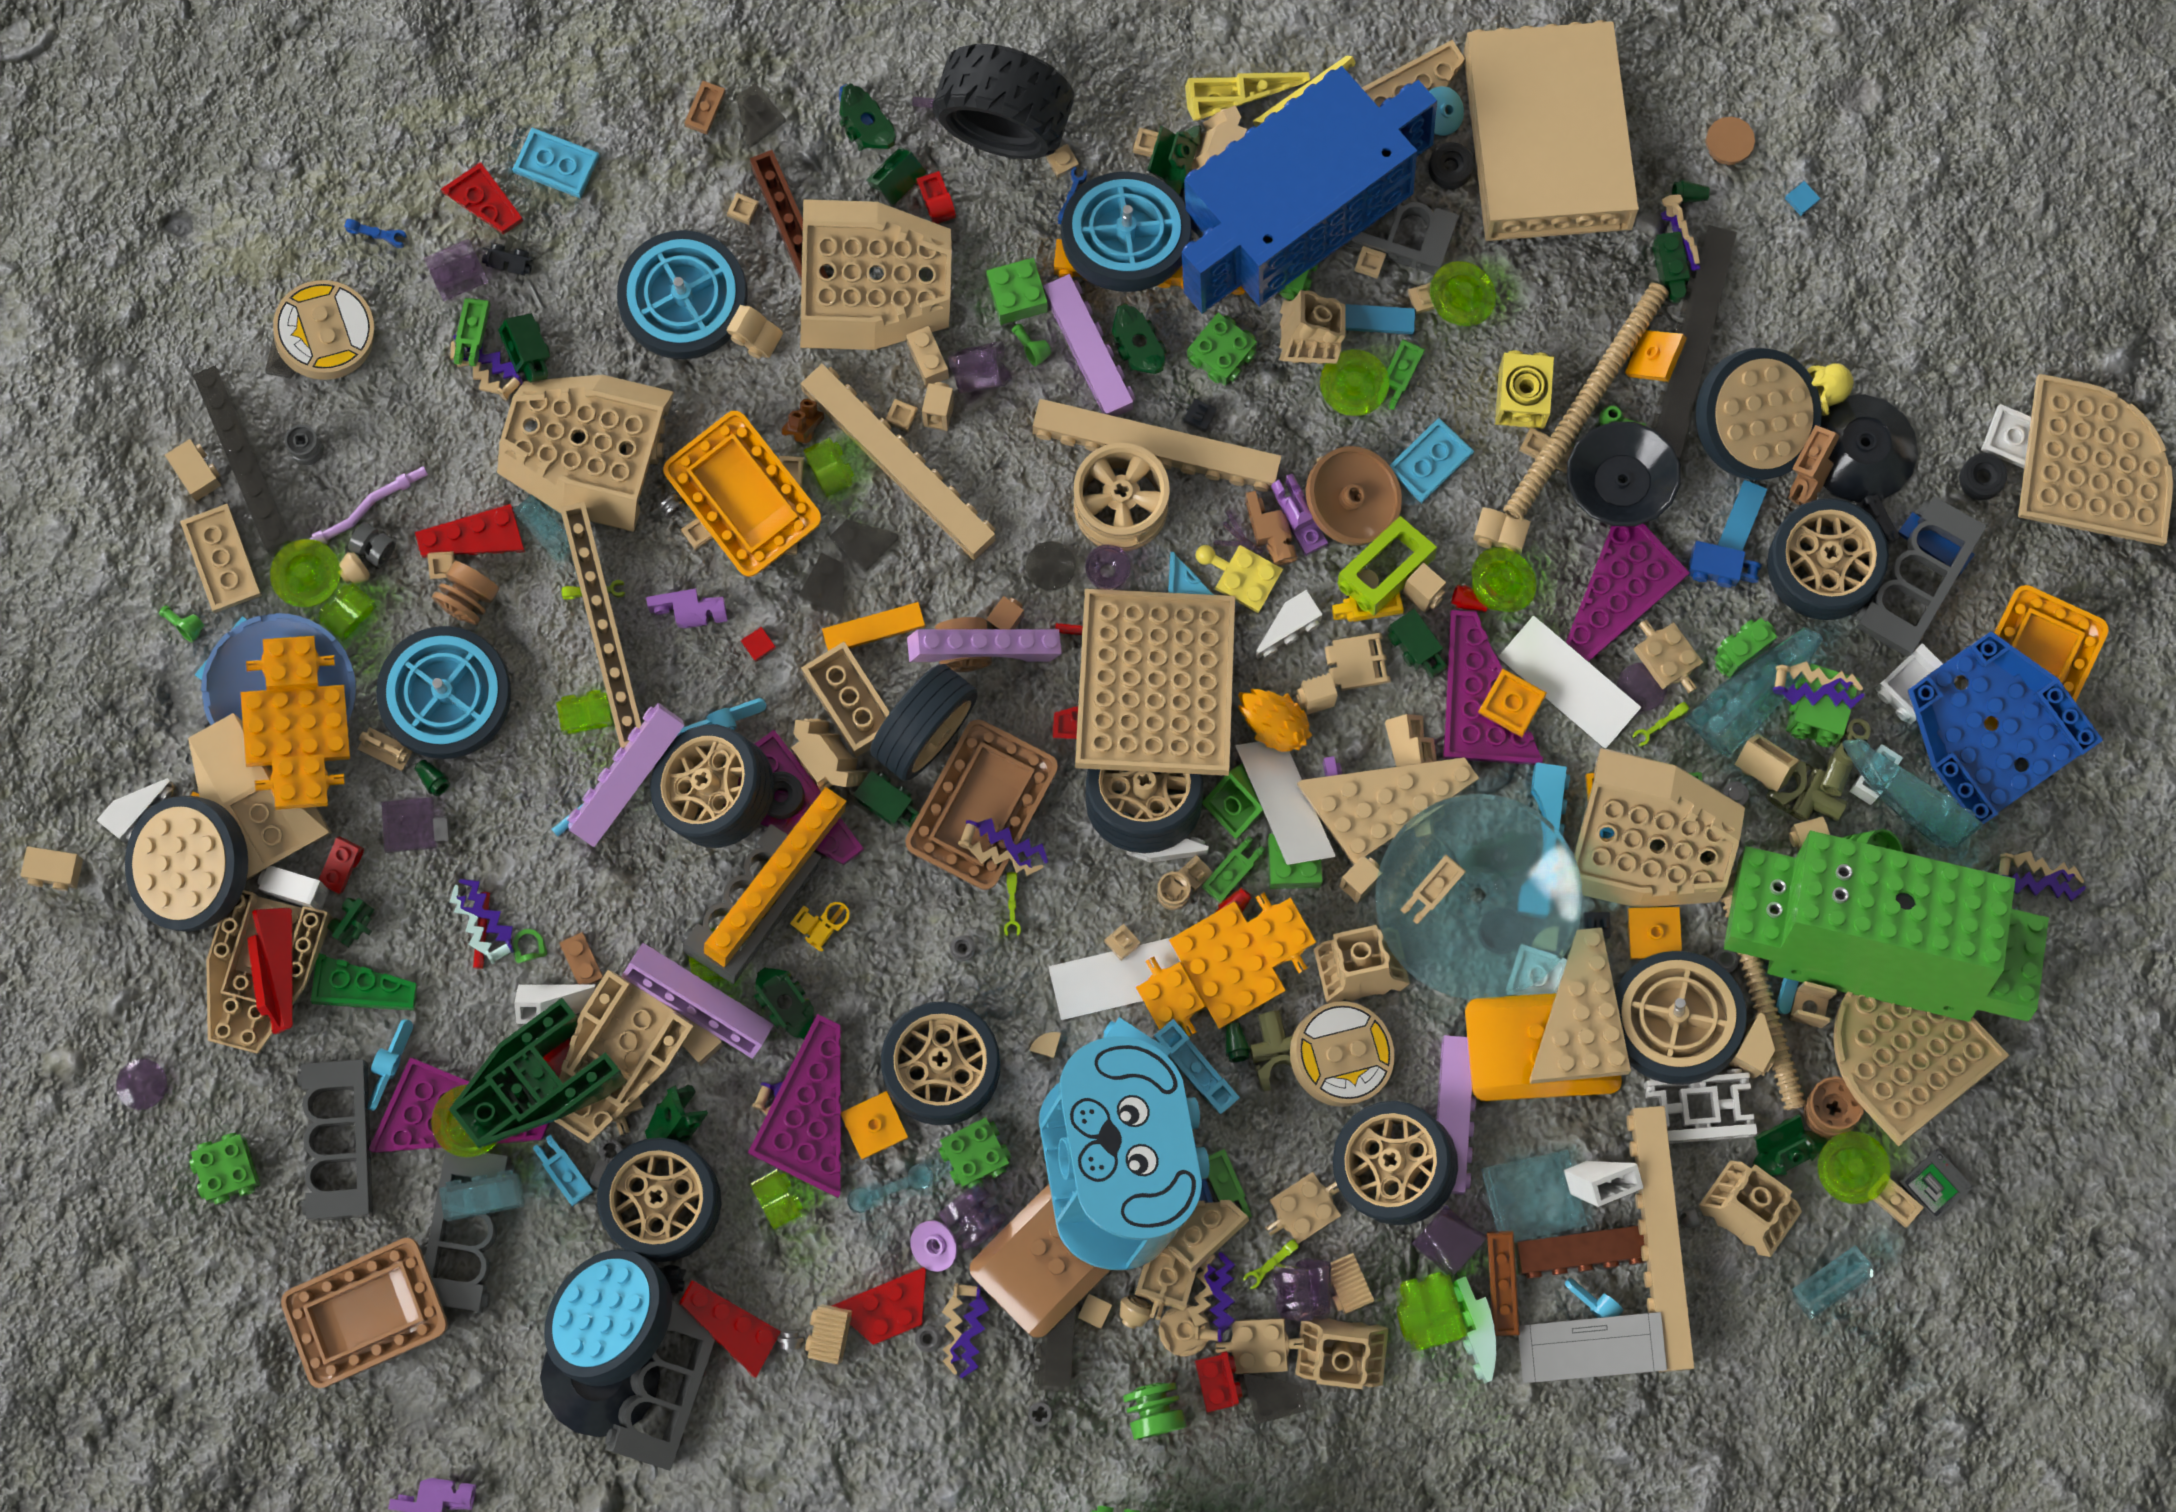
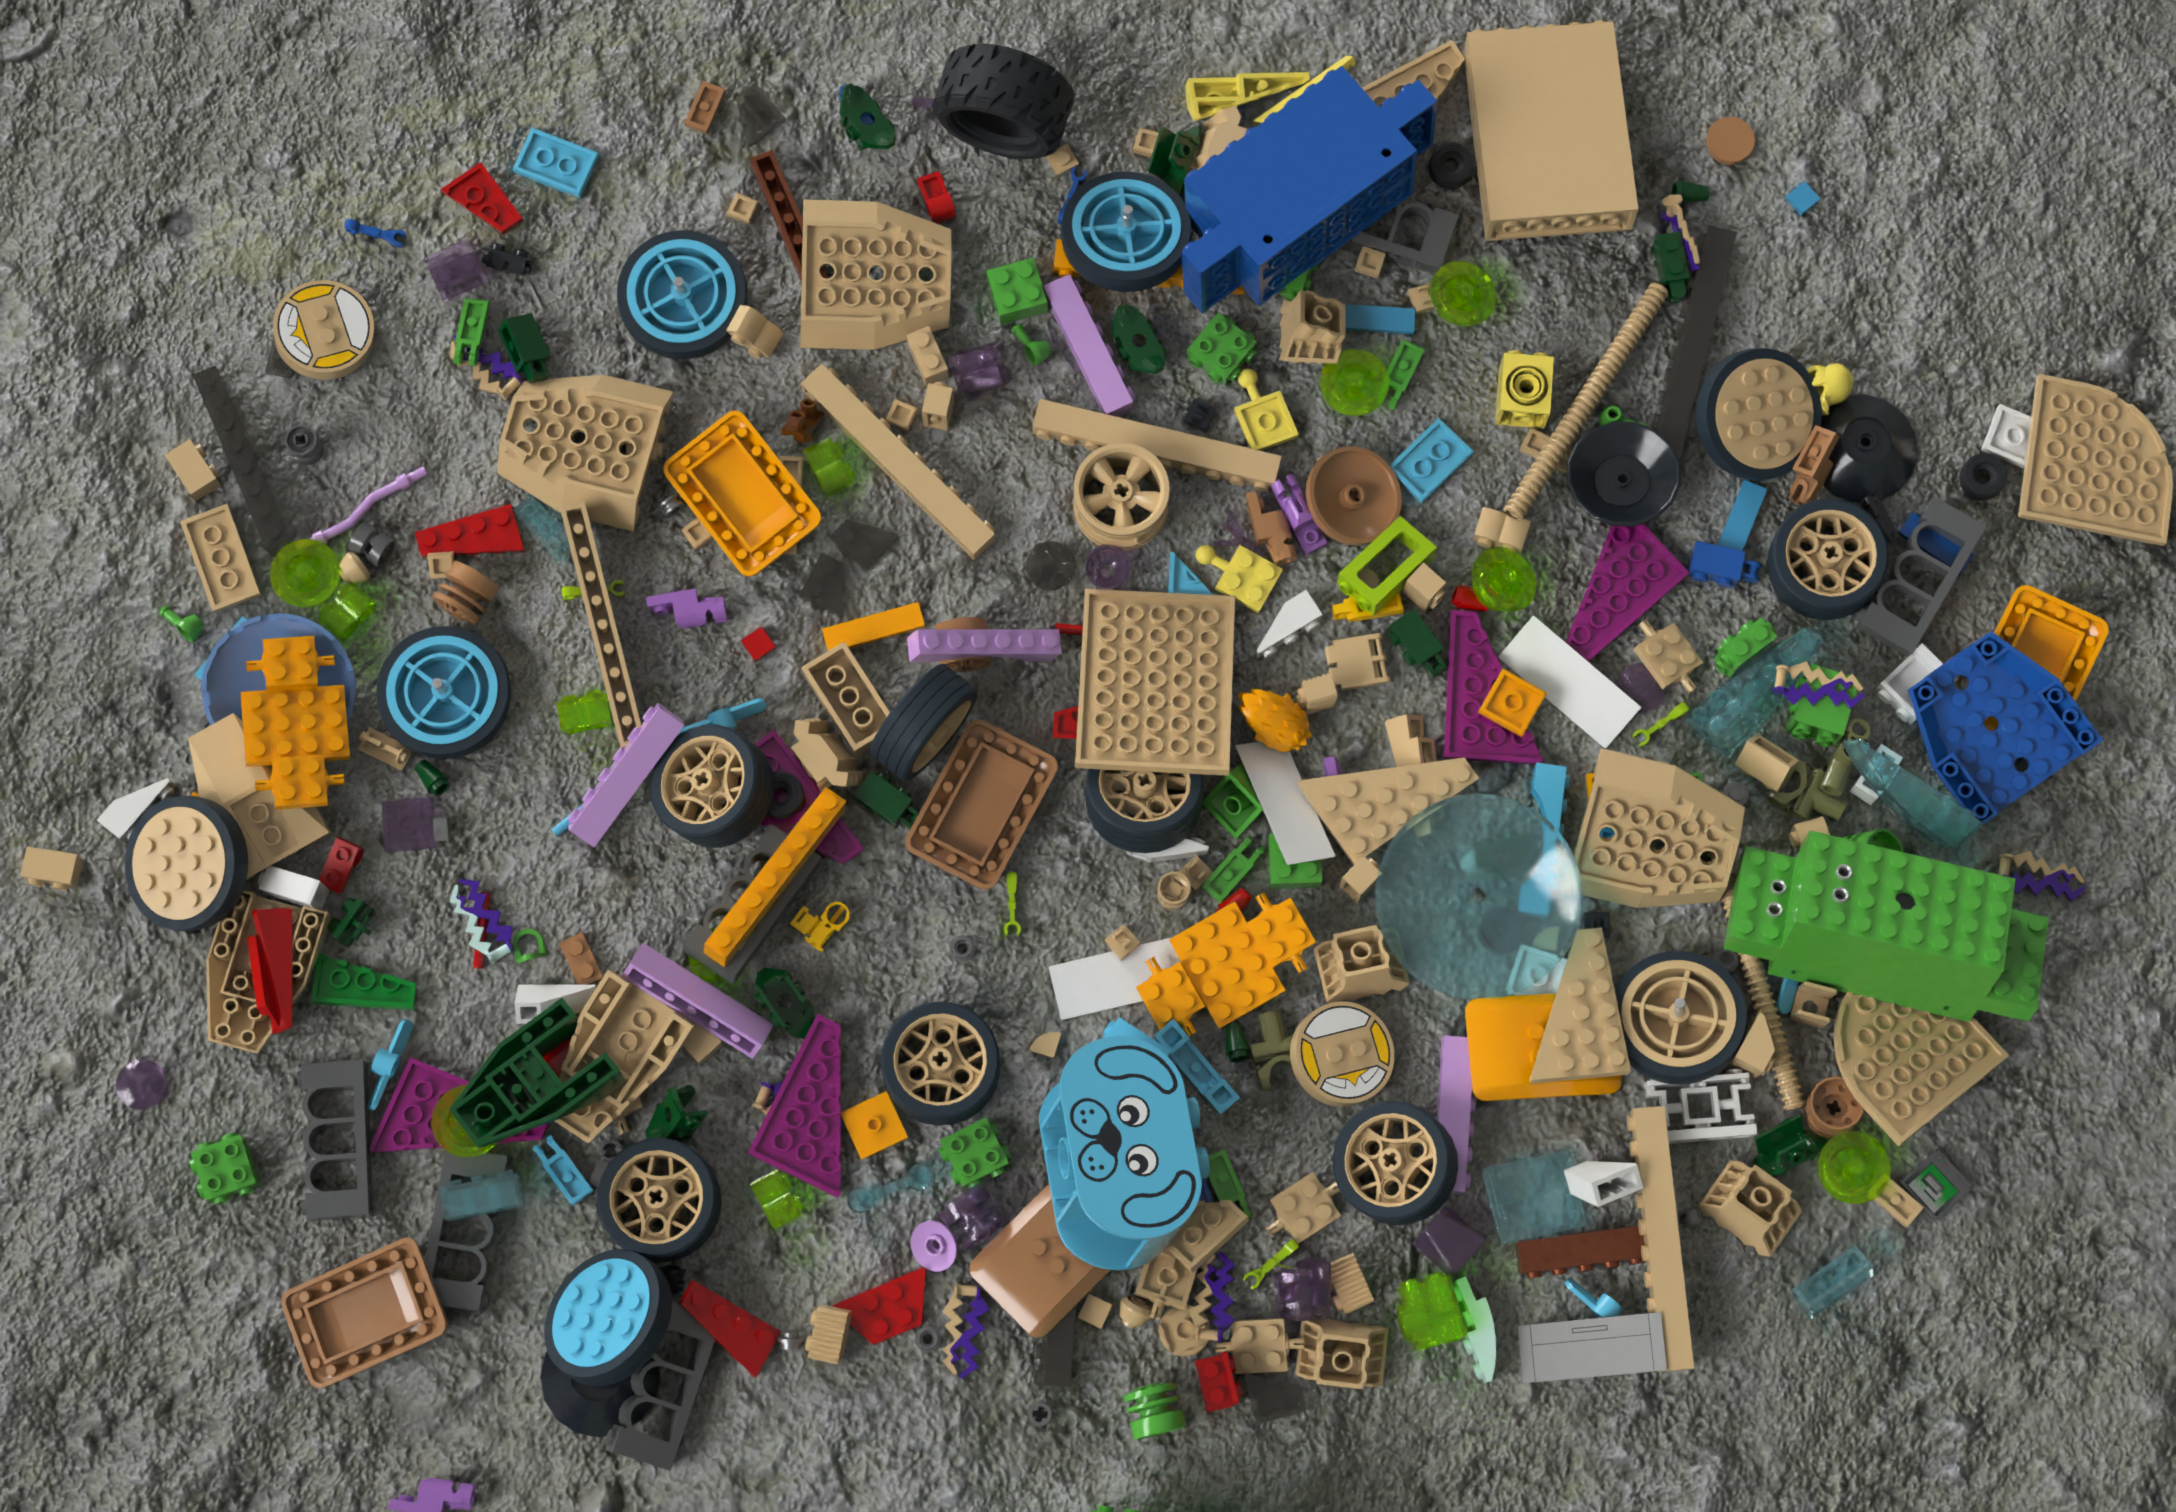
(897, 175): dark green panel -> none
(1006, 614): medium nougat brick -> none
(1012, 849): piece -> none
(1265, 418): none -> light yellow plate
(1434, 886): tan hinge -> none
(1447, 123): medium azure dish -> none
(1503, 1283): dark orange tile -> none
(1653, 931): light orange plate -> none
(1655, 355): light orange plate -> none

